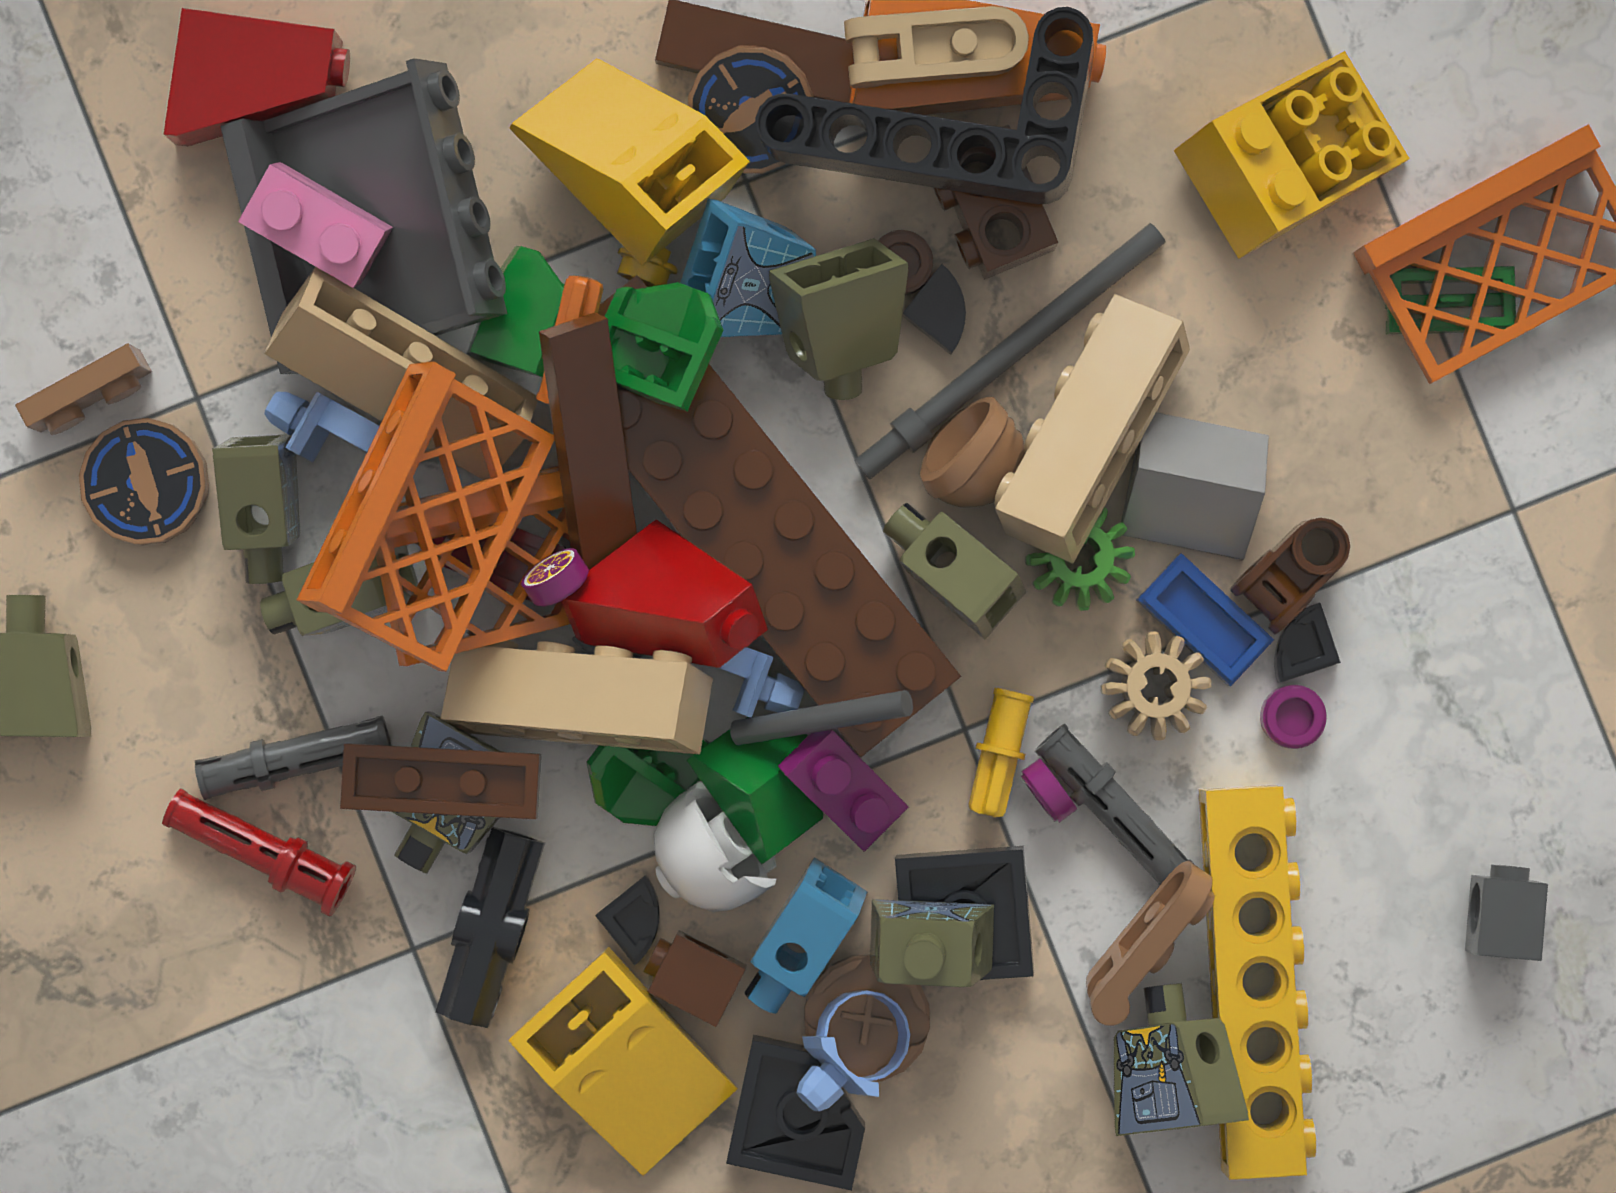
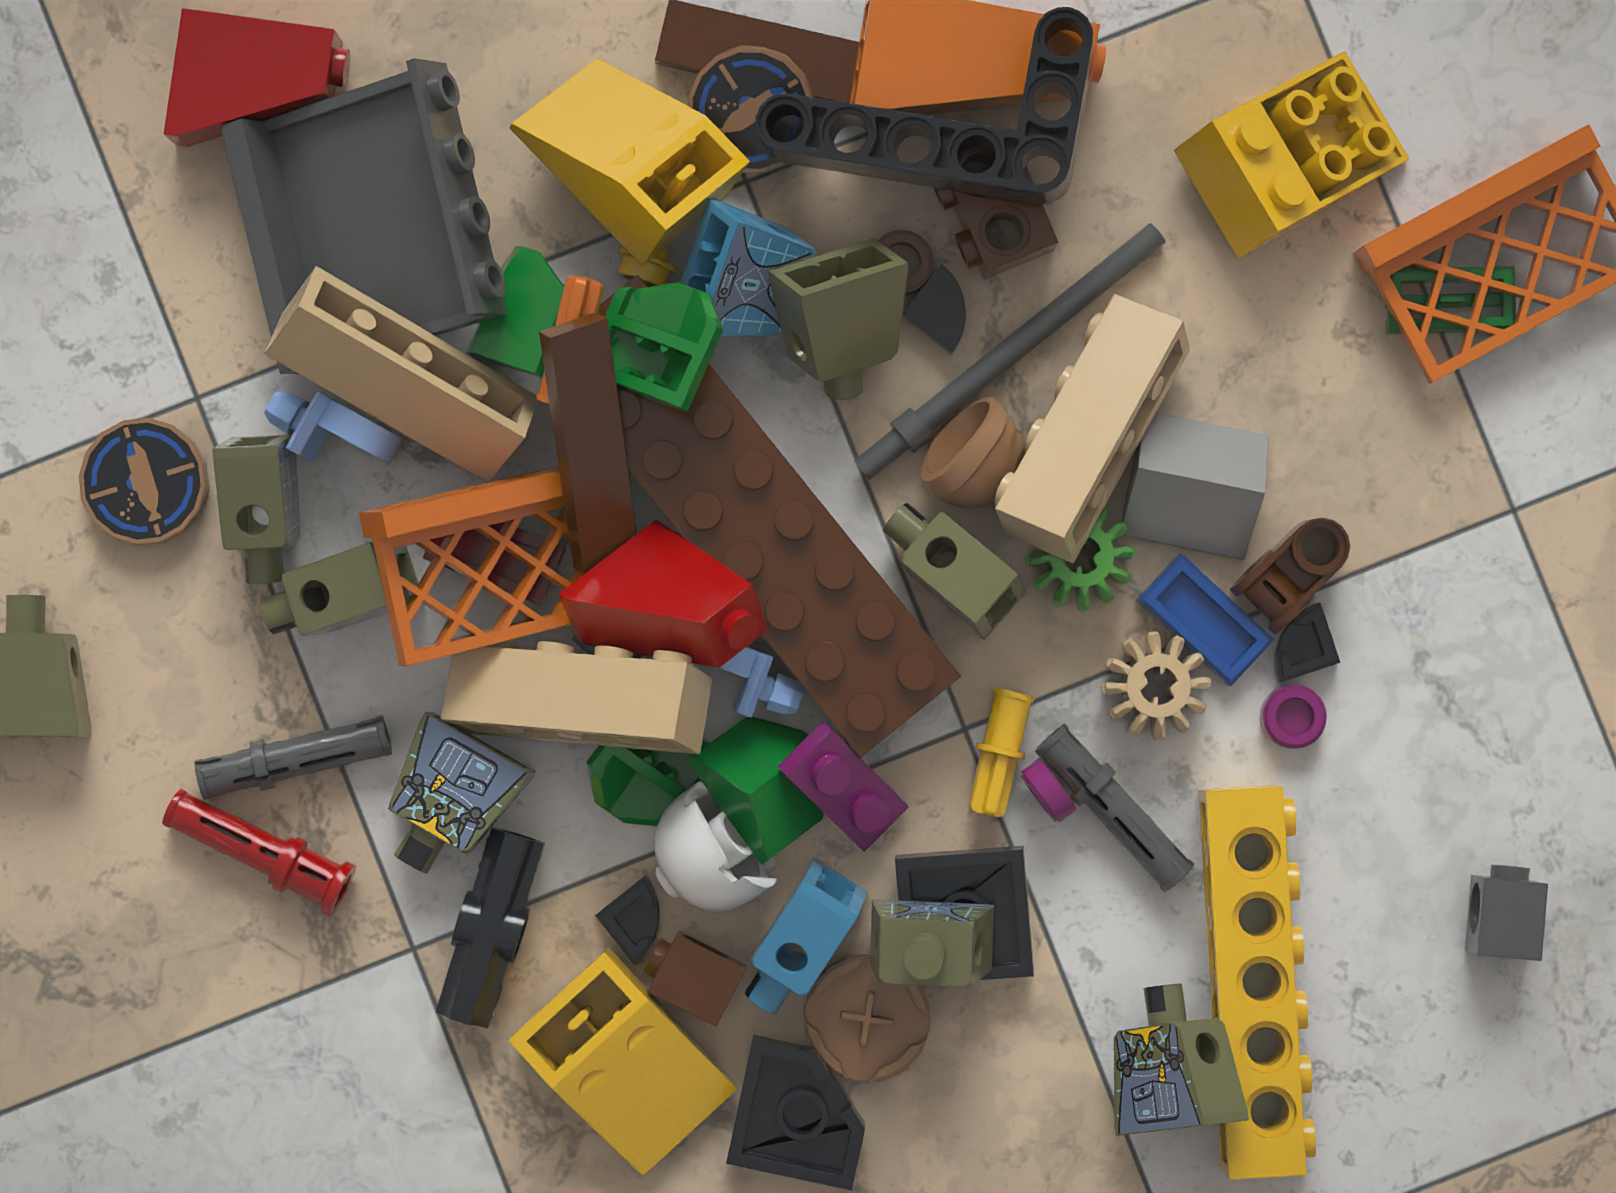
(107, 378): medium nougat plate -> none
(315, 224): bright pink brick -> none
(378, 491): orange fence -> none
(440, 781): reddish brown plate -> none
(555, 577): magenta tile -> none
(822, 717): dark grey bar -> none
(823, 1084): light blue piece -> none
(936, 45): tan plate -> none
(1147, 941): medium nougat plate -> none

